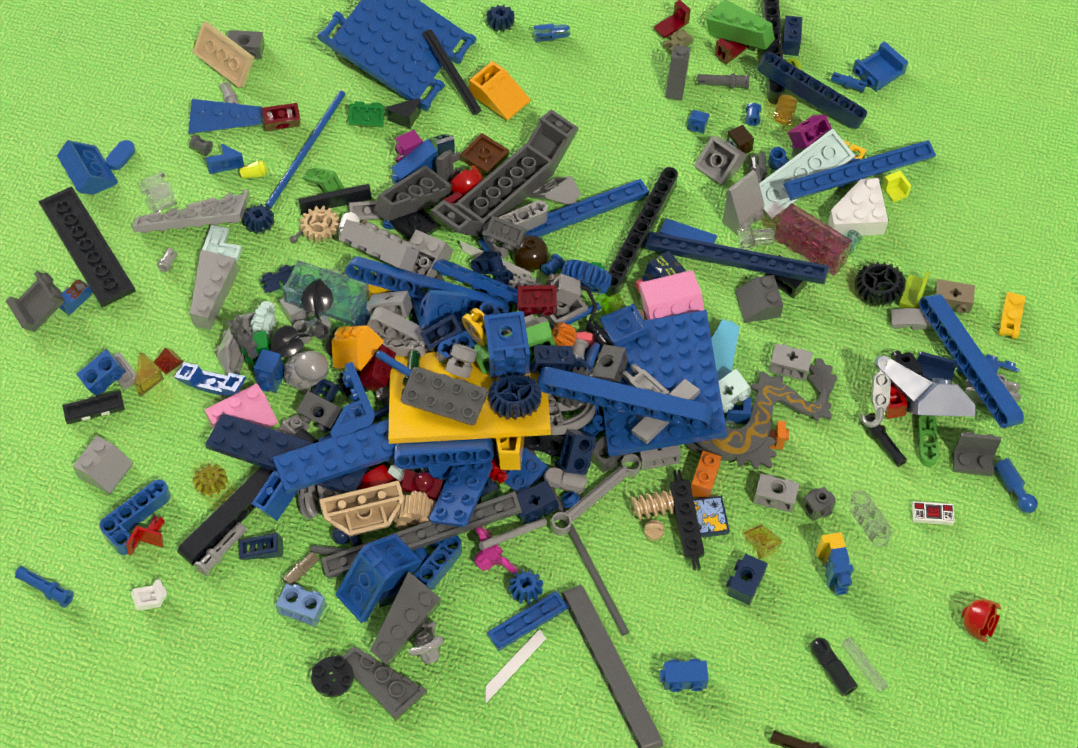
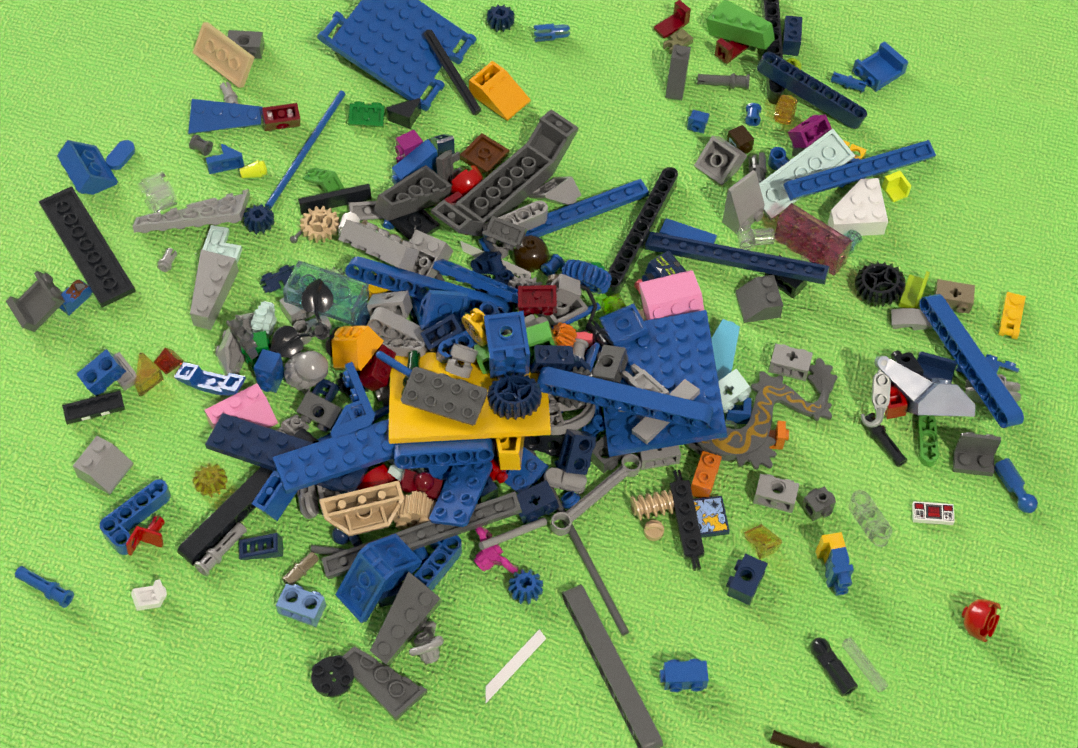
(527, 621): blue tile -> none

